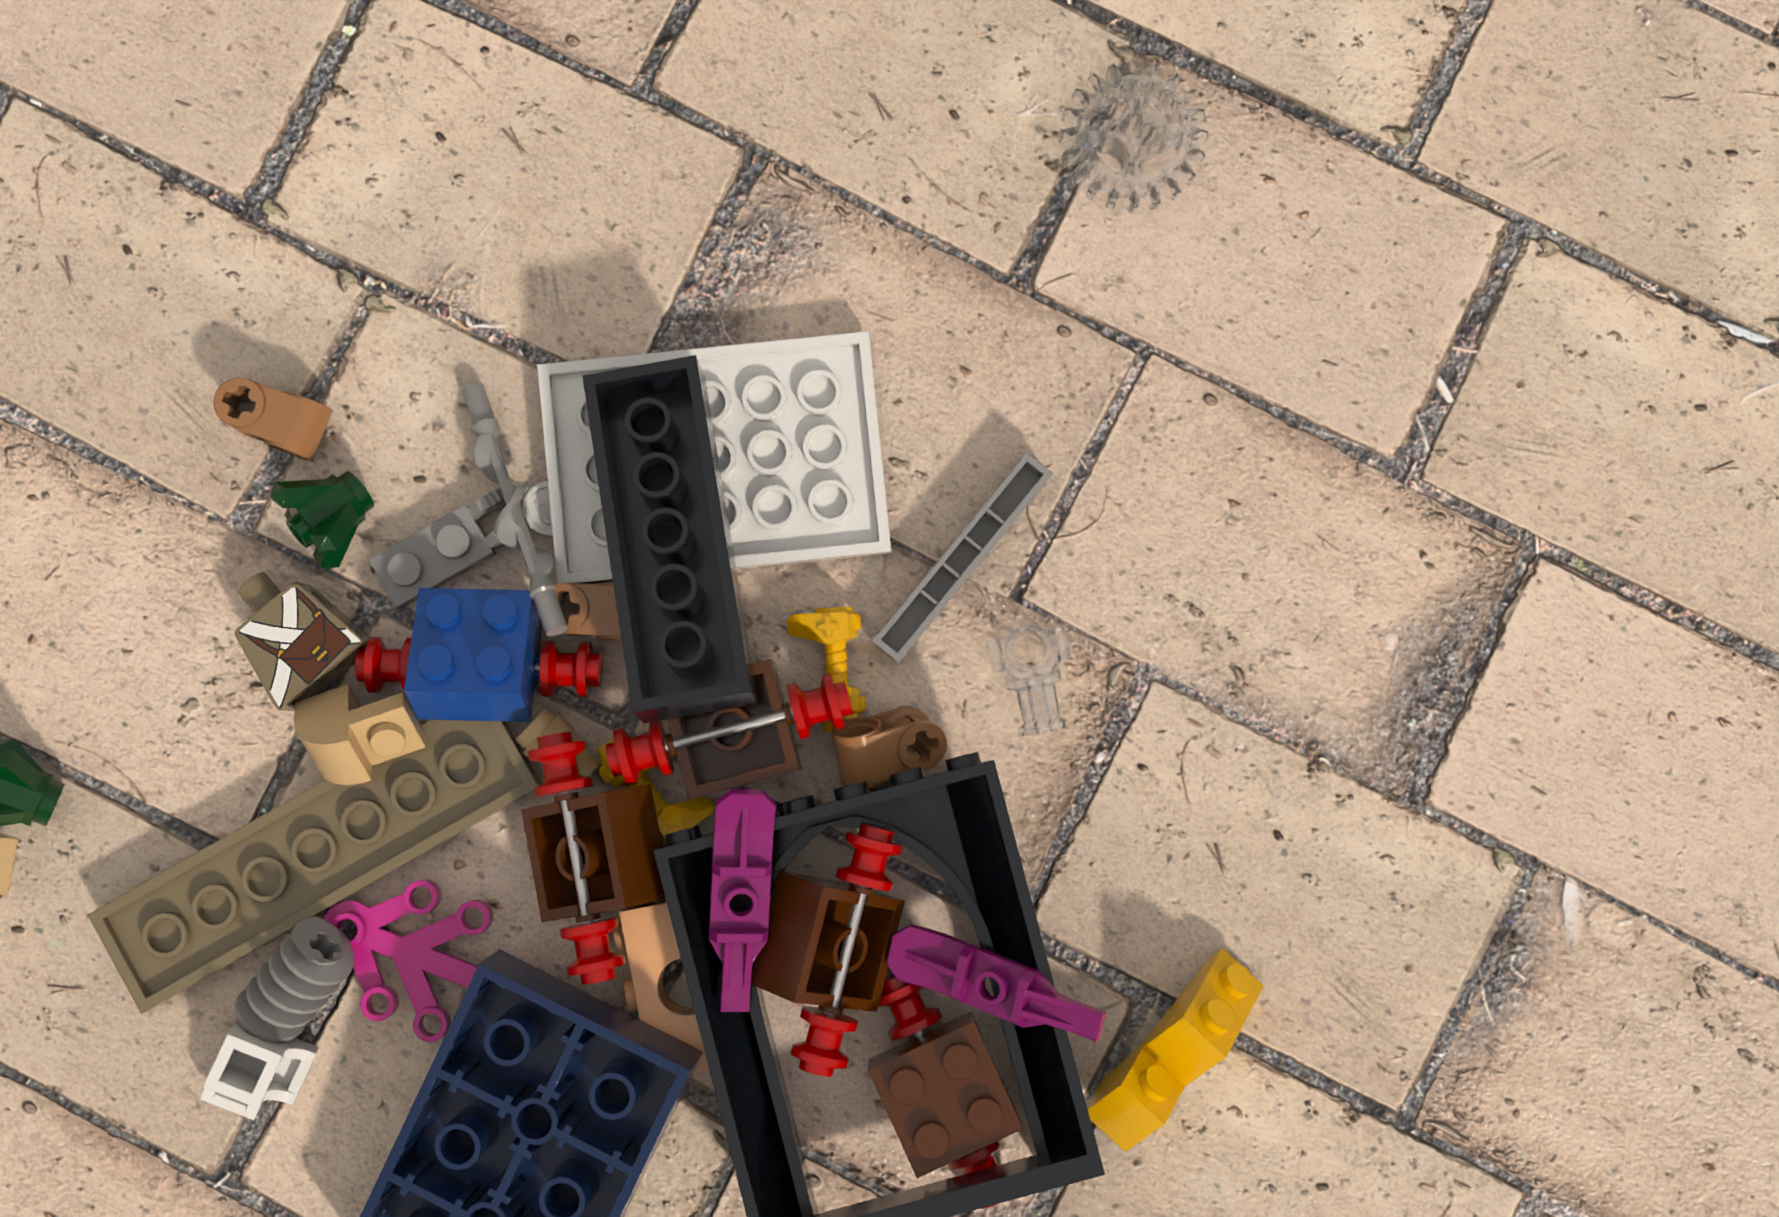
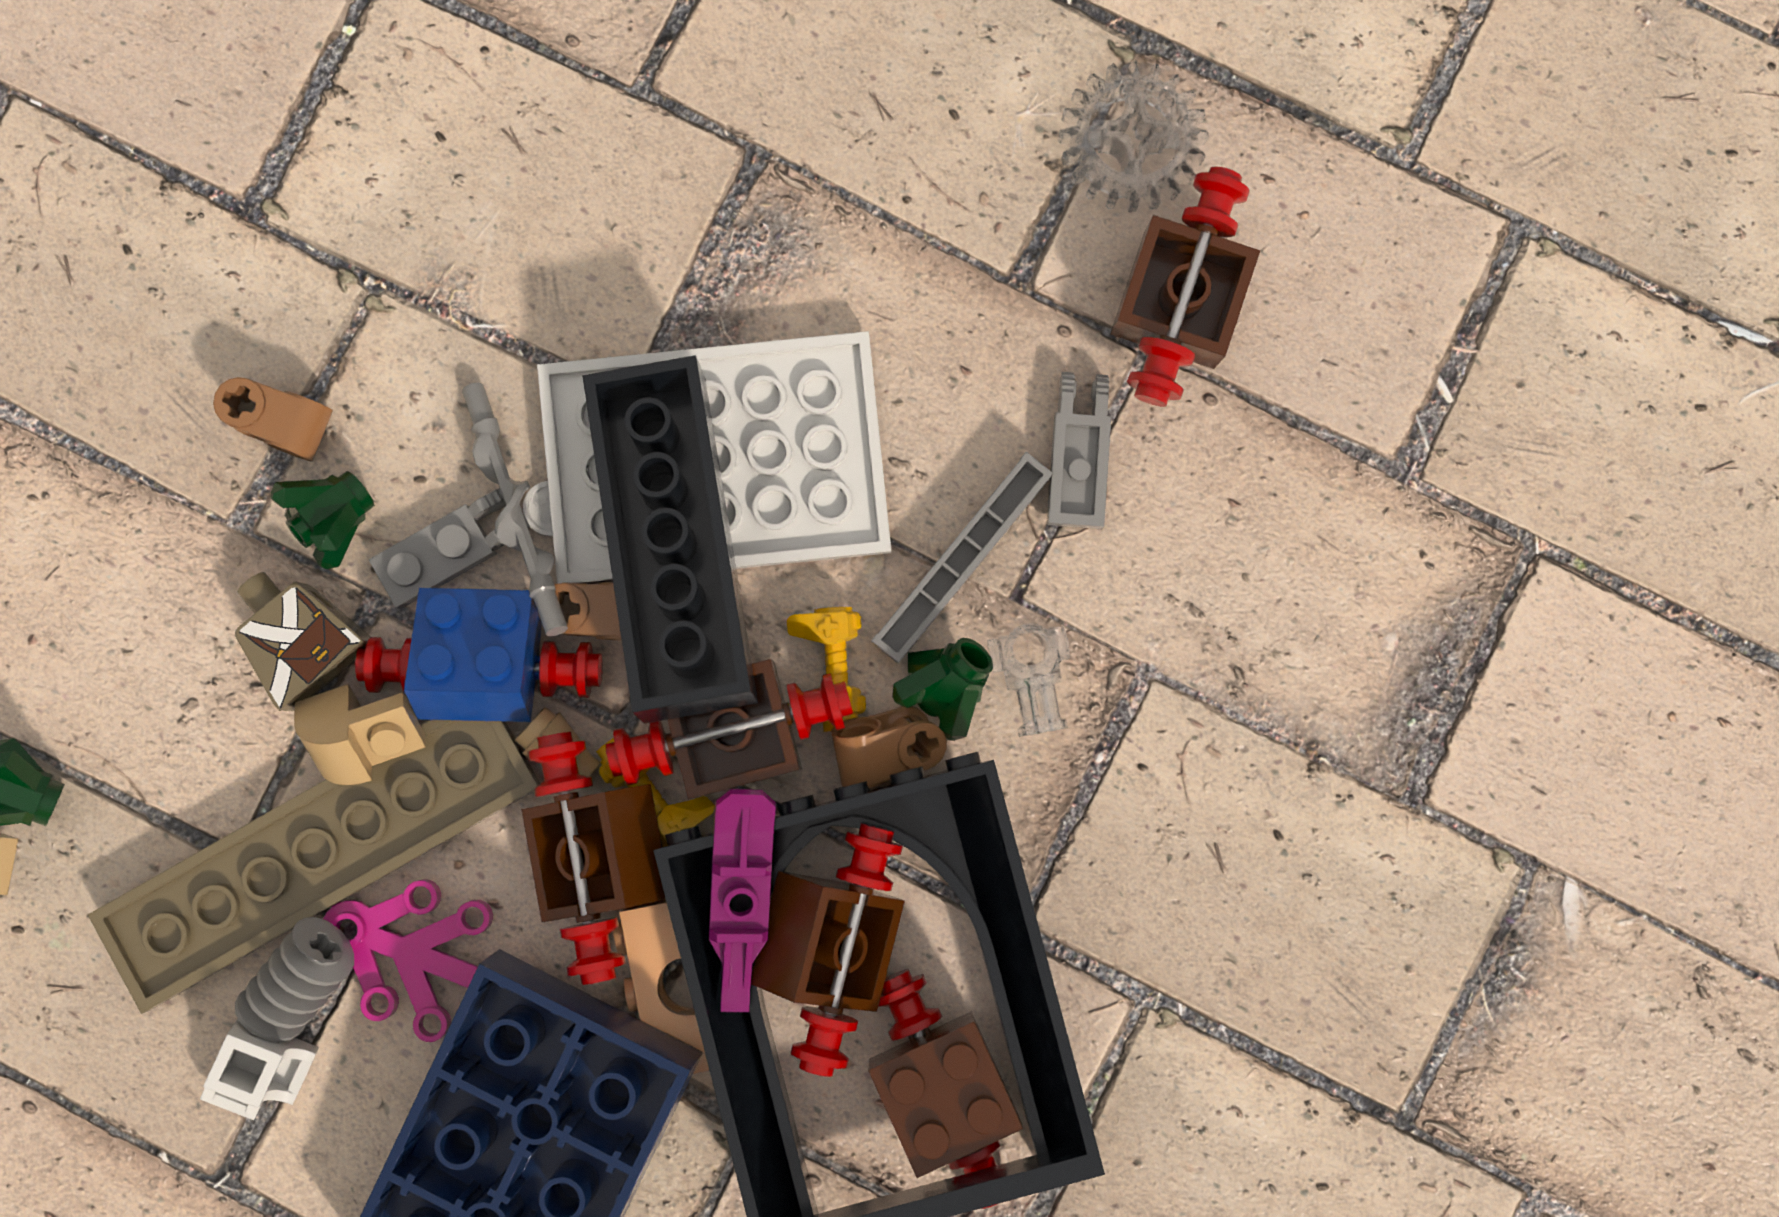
(946, 684): none -> dark green rock
(960, 971): magenta piece -> none
(1079, 457): none -> light grey hinge
(1181, 1047): yellow arch -> none
(1186, 288): none -> reddish brown brick

